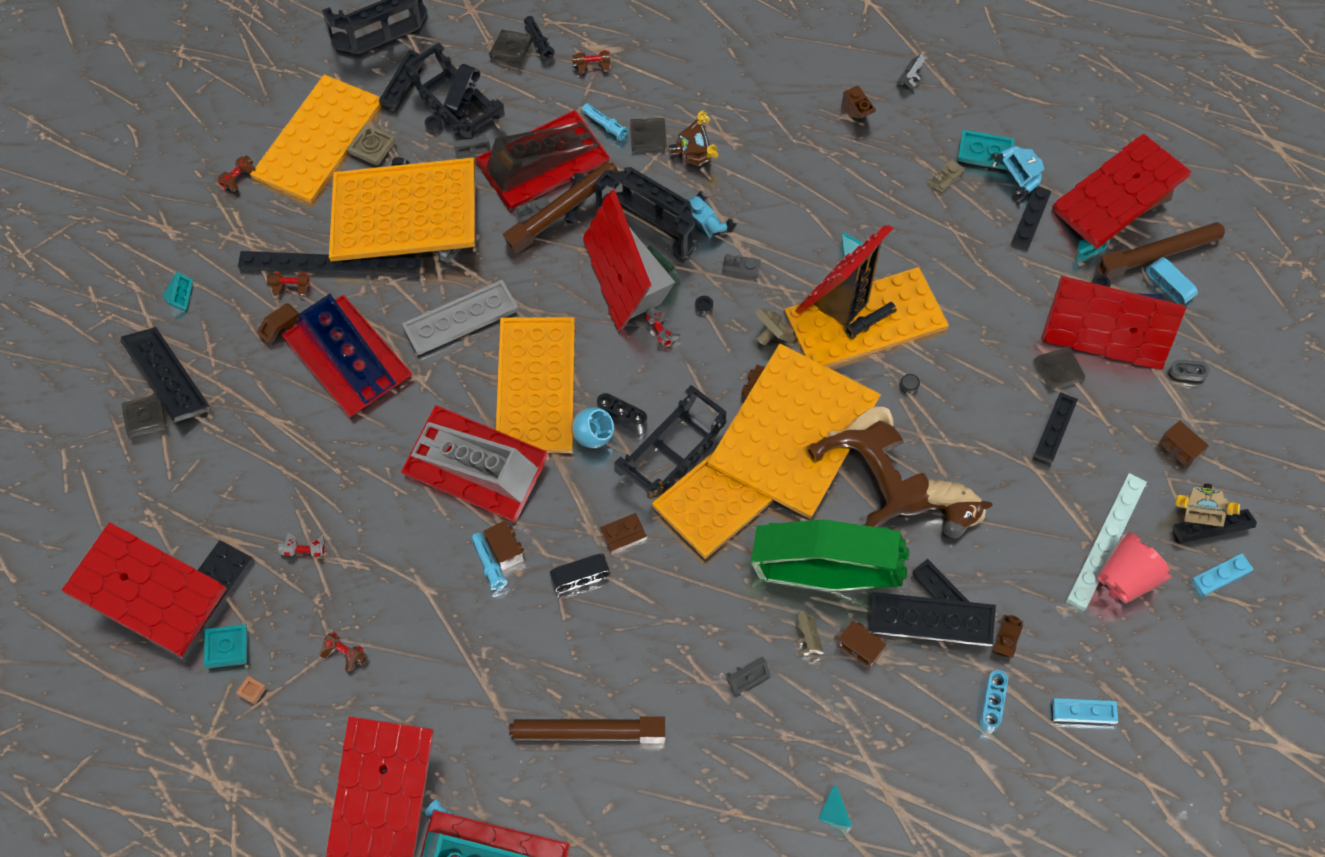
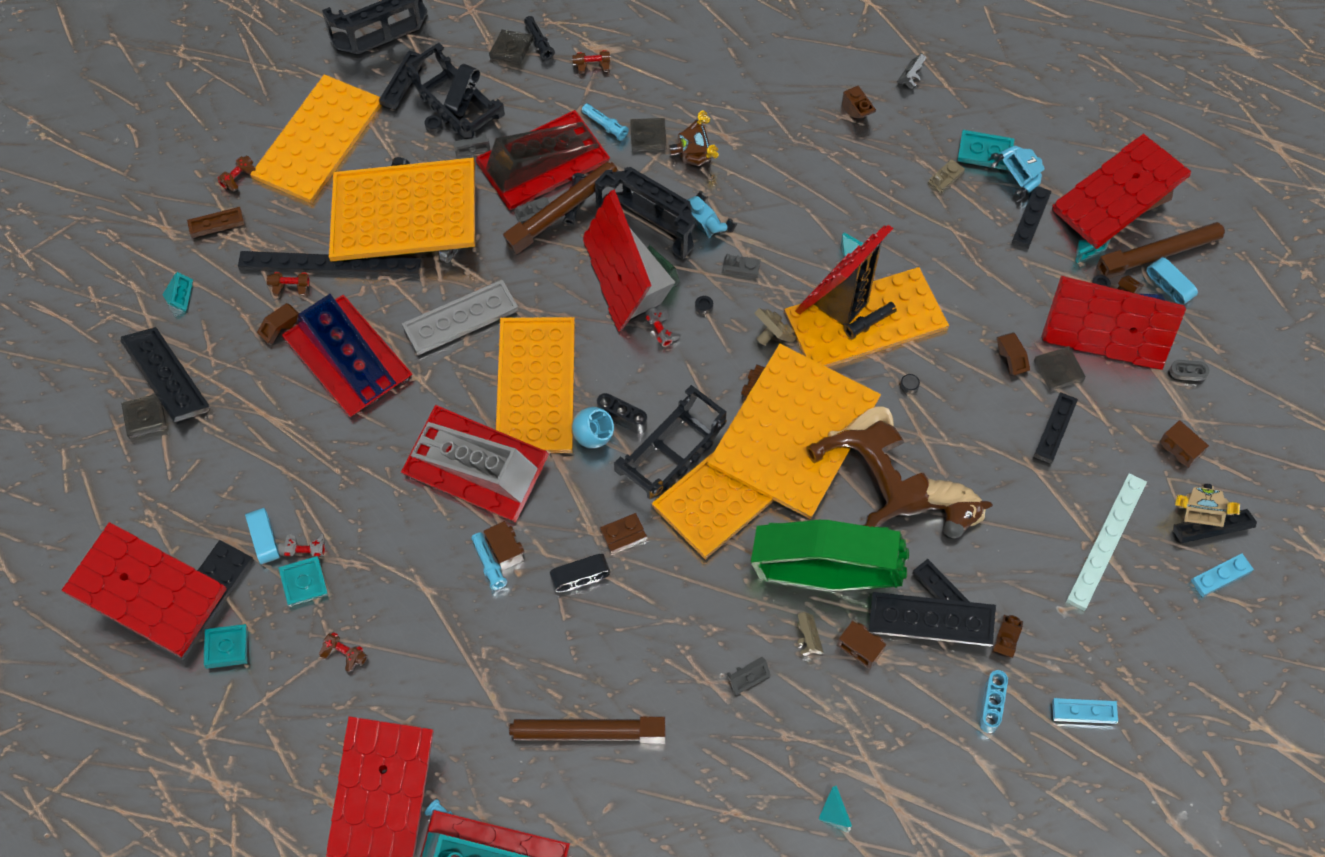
(215, 222): none -> reddish brown plate
(251, 690): nougat plate -> none
(262, 536): none -> medium azure beam
(303, 581): none -> teal plate
(371, 144): dark tan plate -> none
(1012, 348): none -> reddish brown slope
(1130, 284): none -> reddish brown slope
(1133, 569): coral cone -> none

